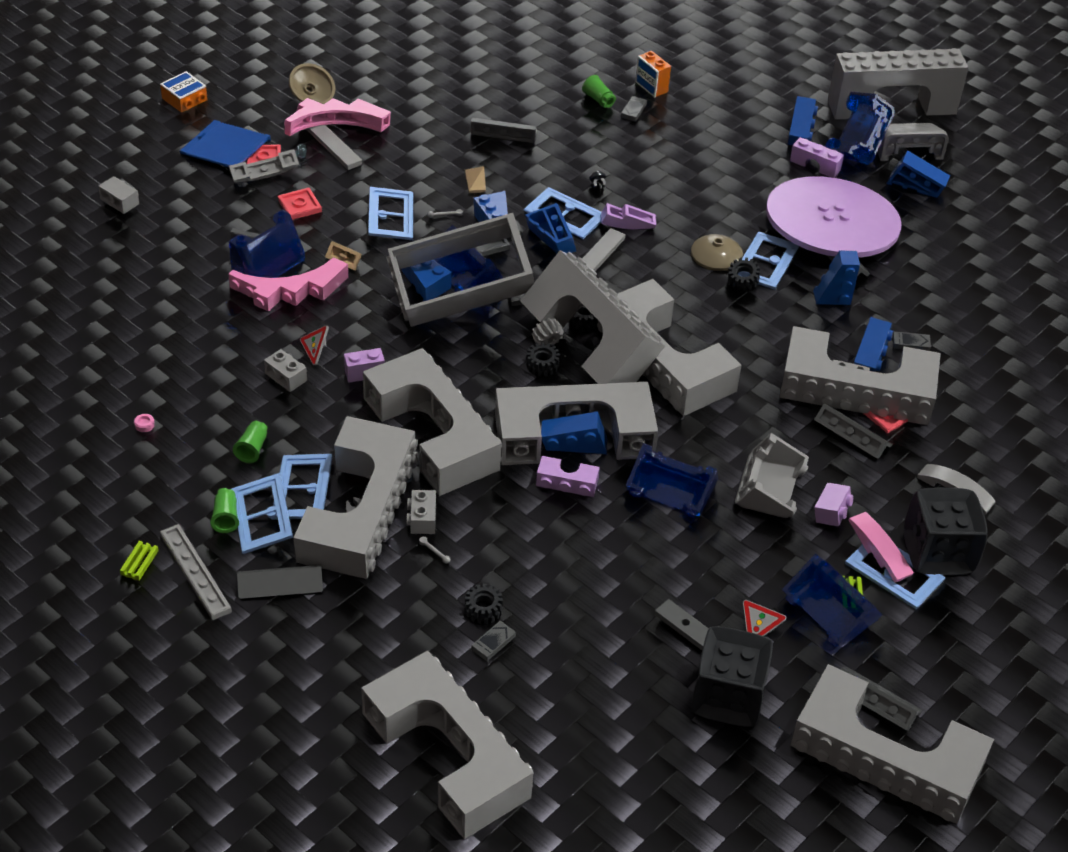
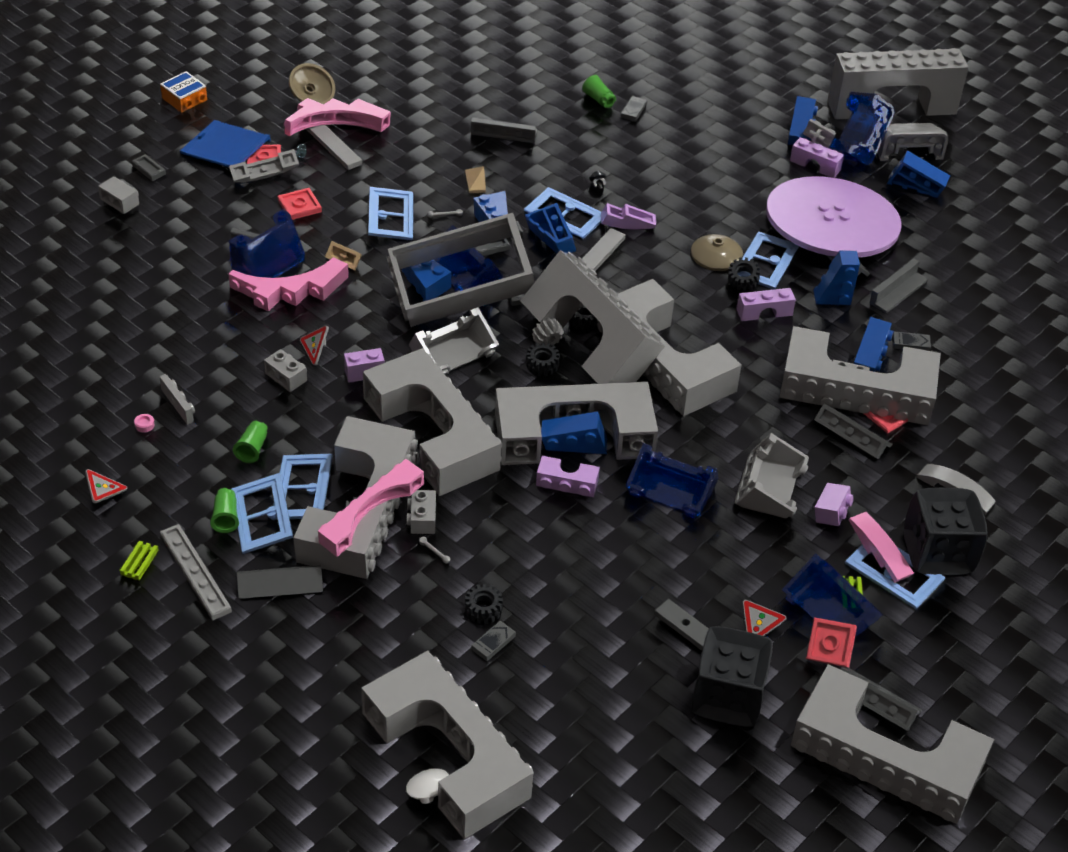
(102, 487): none -> piece
(148, 167): none -> dark grey tile
(177, 398): none -> light grey tile
(399, 482): none -> bright pink arch
(425, 784): none -> white dish
(458, 342): none -> light grey windscreen
(653, 74): piece -> none
(753, 303): none -> lavender arch
(819, 133): none -> light grey hips
(831, 642): none -> coral tile
(897, 287): none -> dark grey panel

